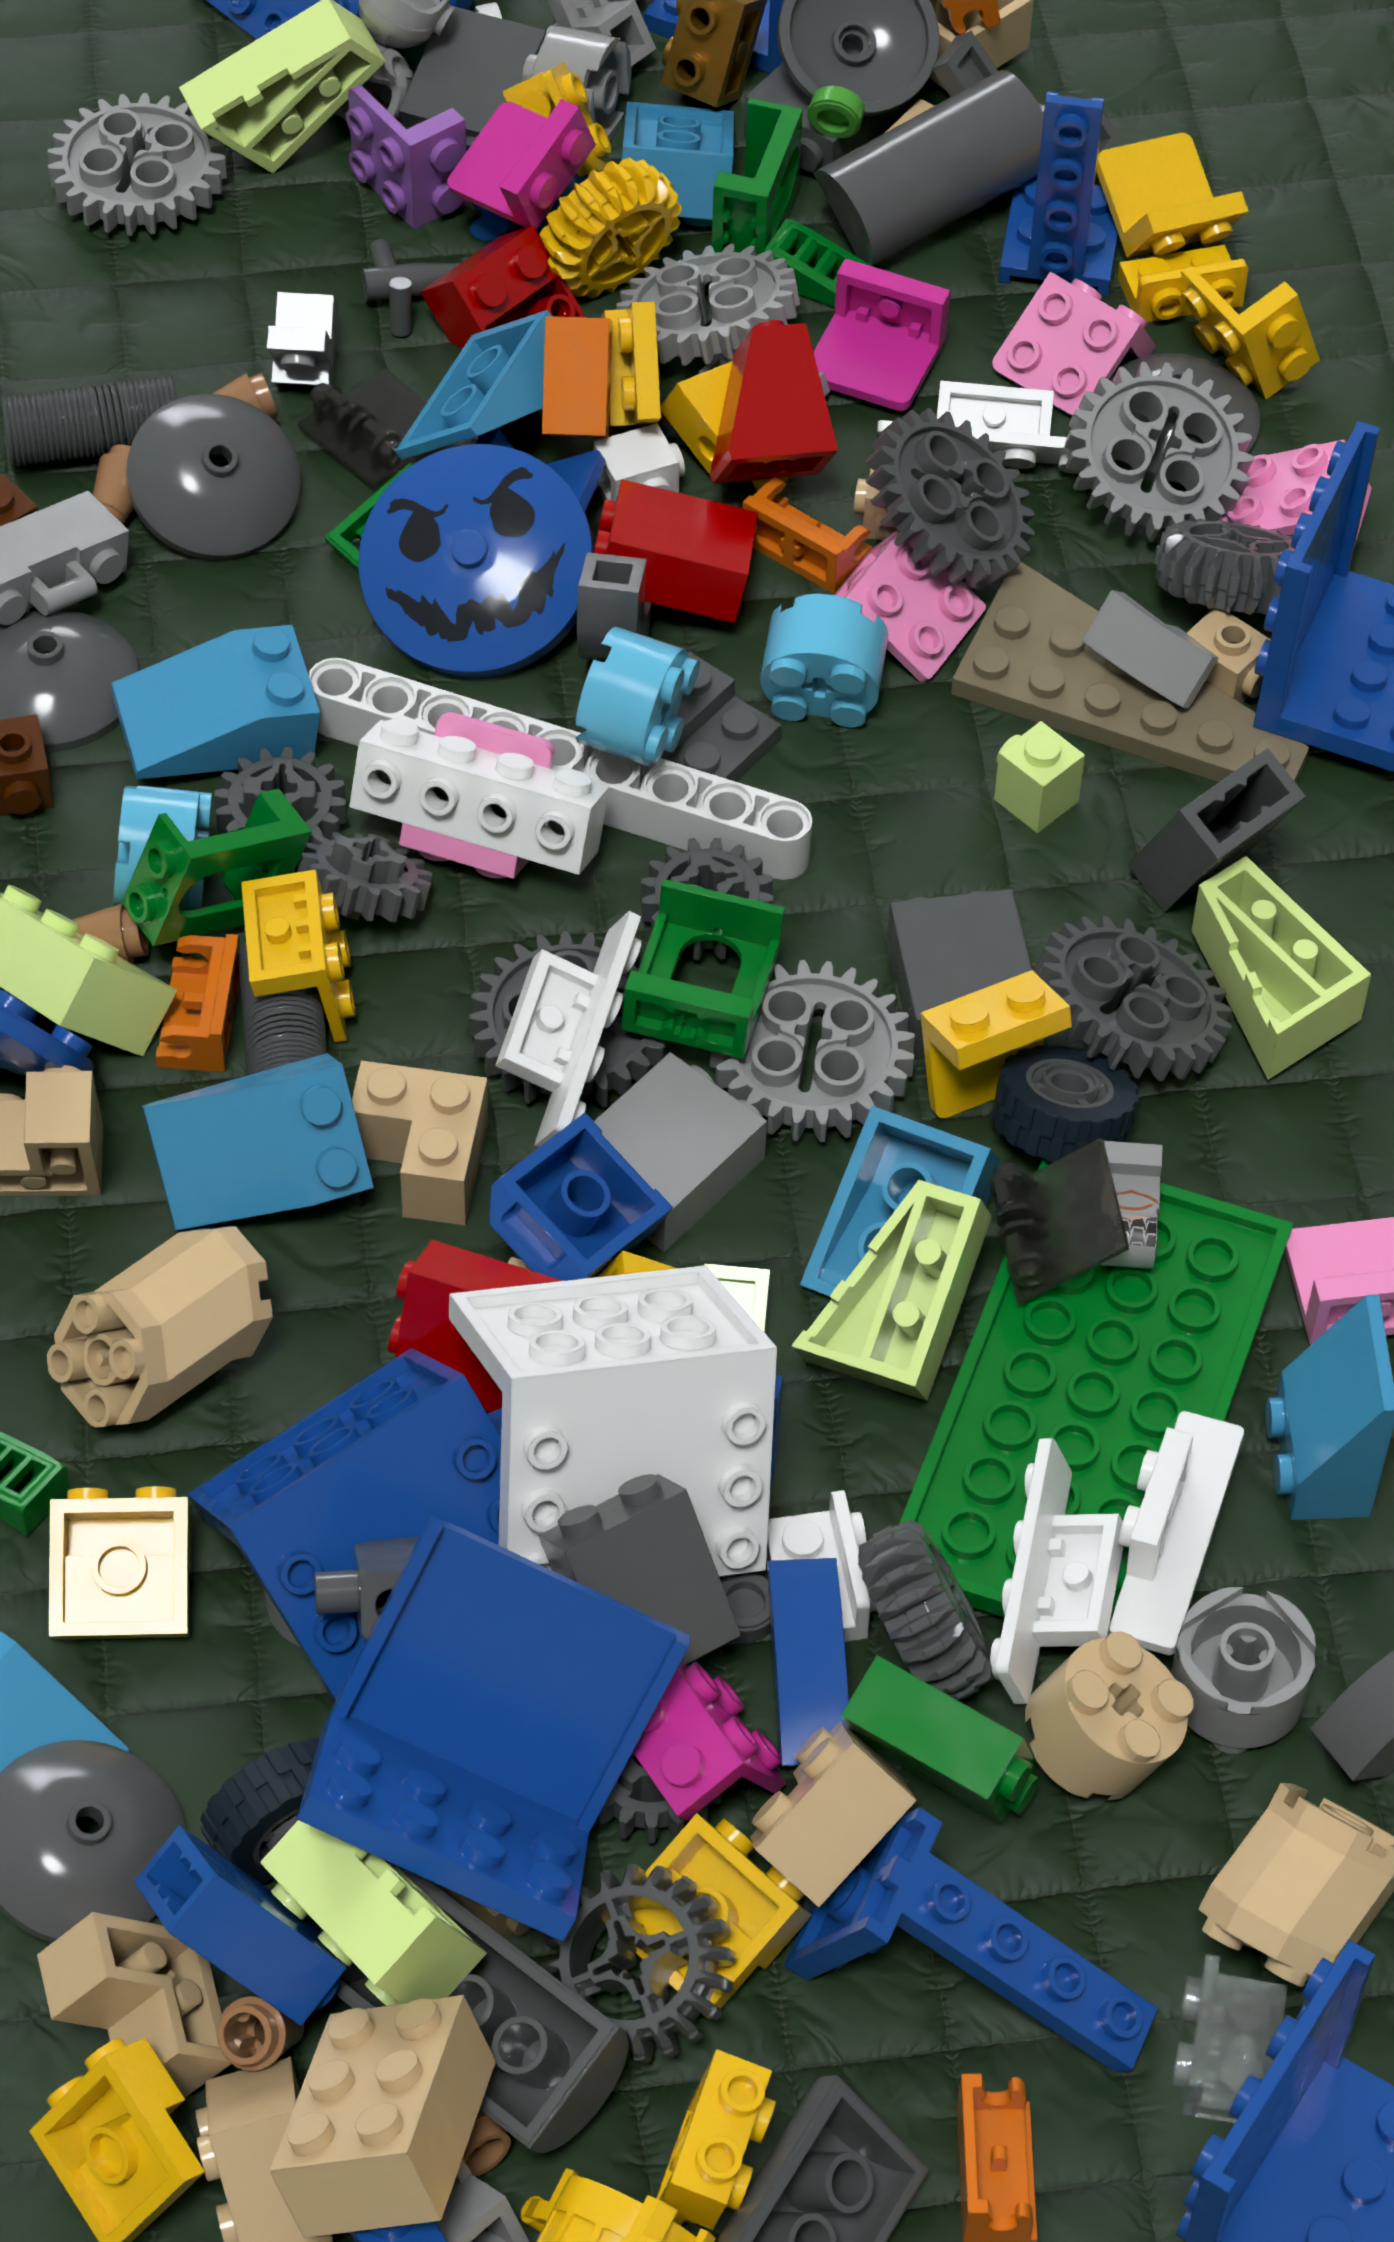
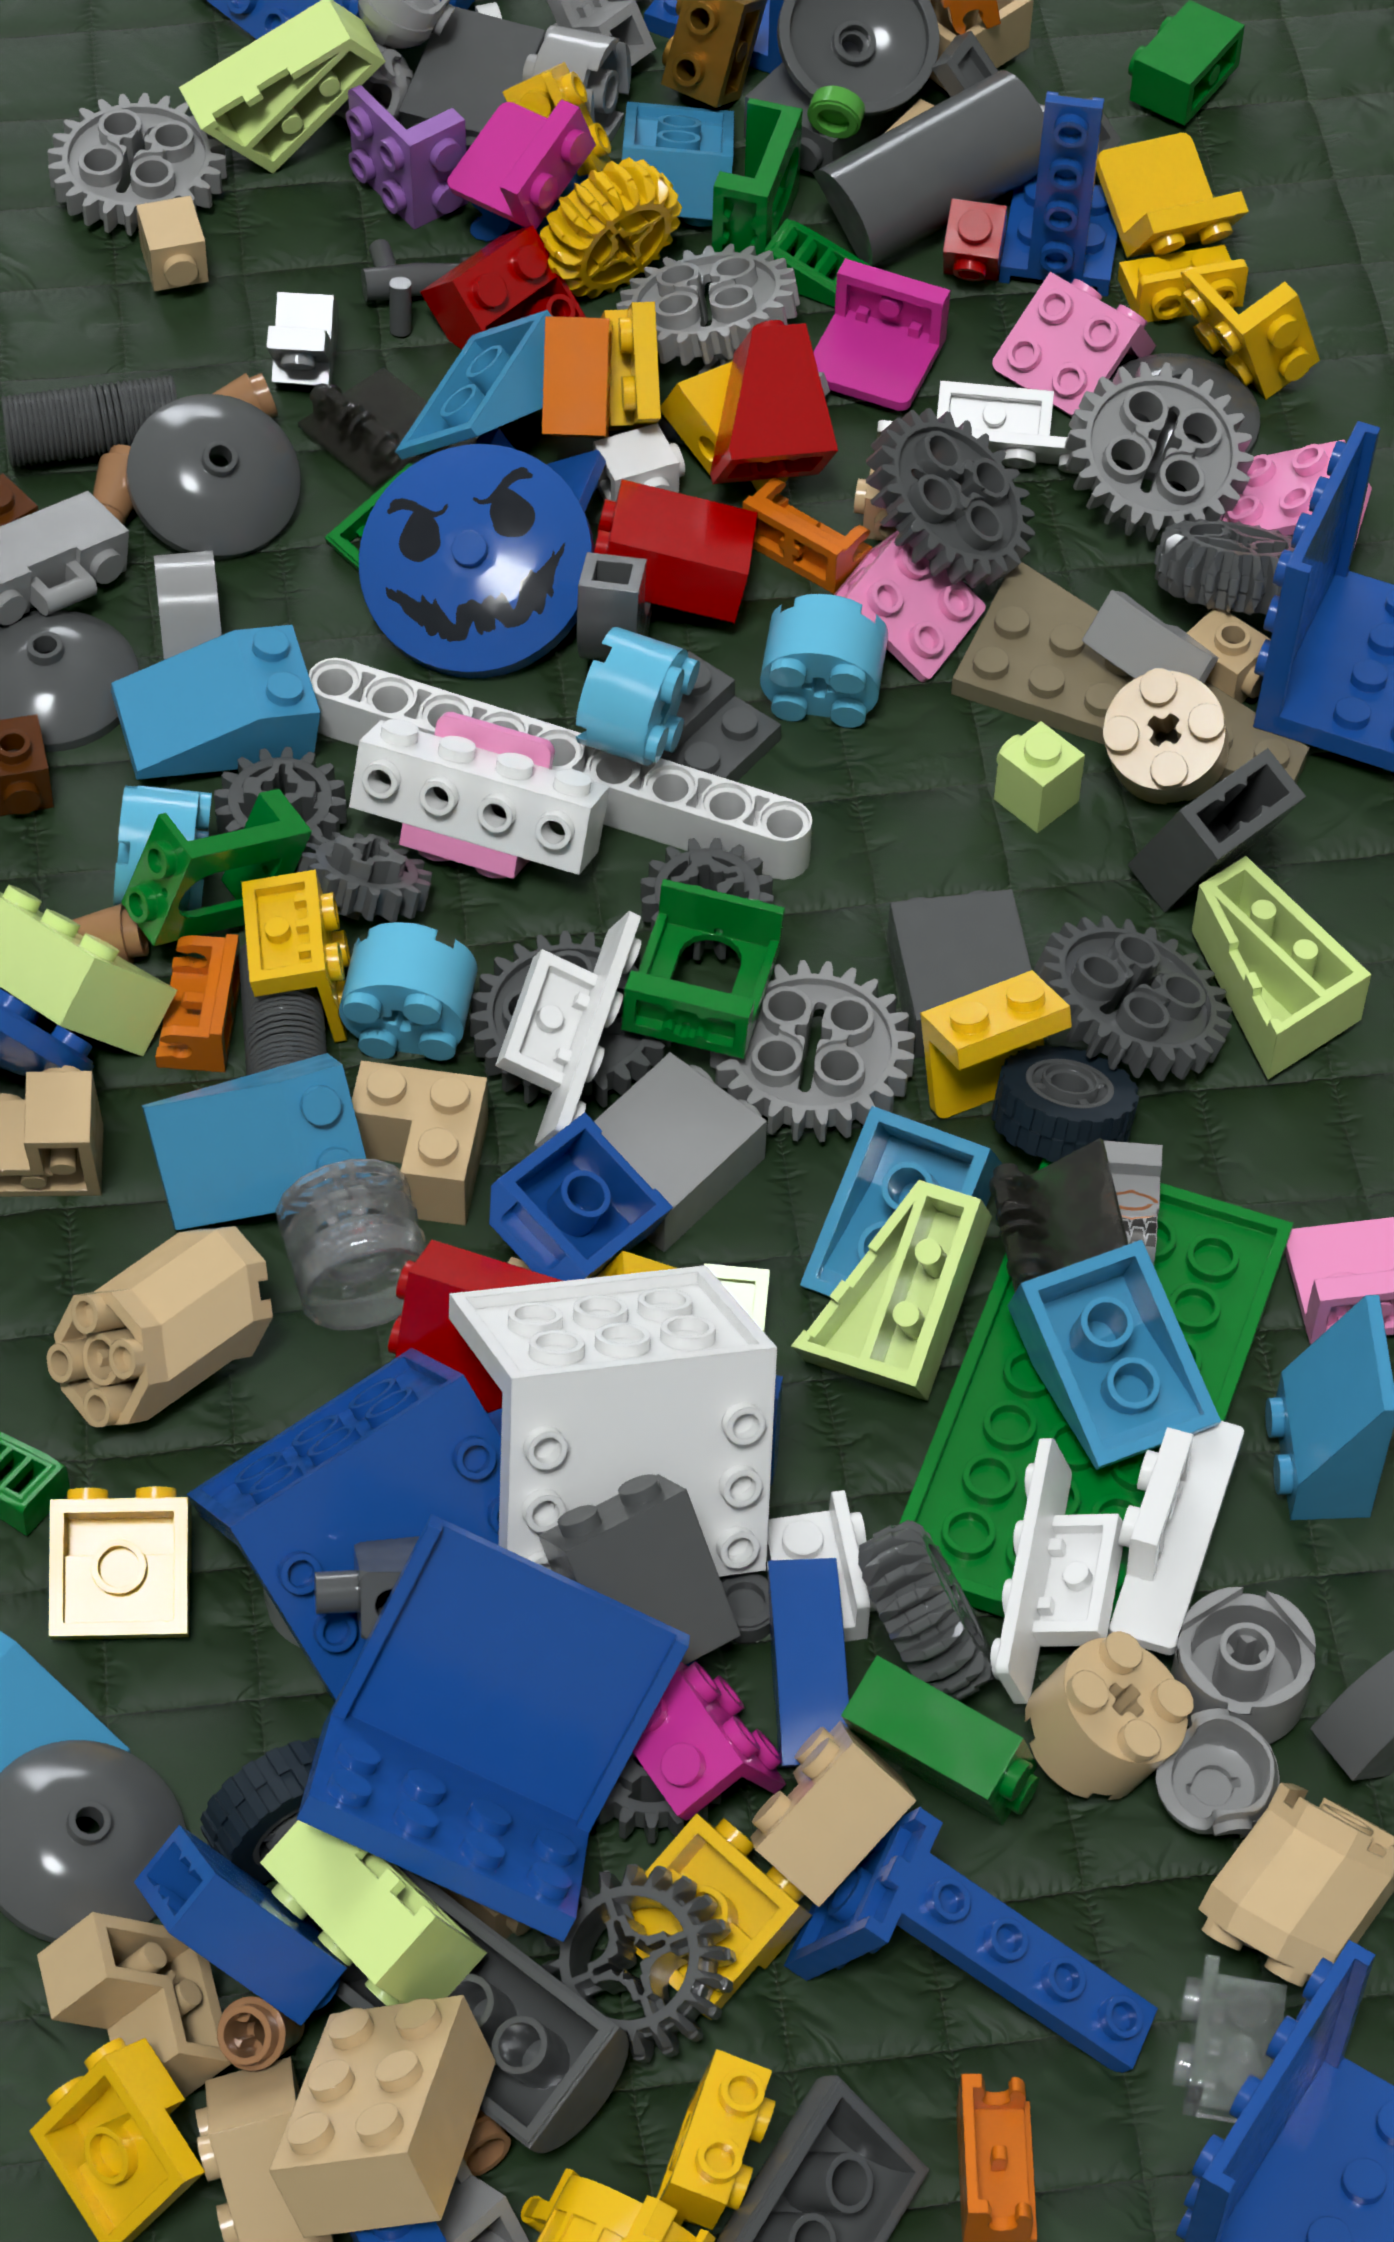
(172, 243): none -> tan brick
(187, 600): none -> light grey brick
(348, 1241): none -> clear wheel
(407, 992): none -> medium azure brick
(974, 240): none -> brick
(1112, 1354): none -> dark azure slope
(1162, 703): none -> tan brick
(1185, 62): none -> green brick
(1219, 1776): none -> light grey cap

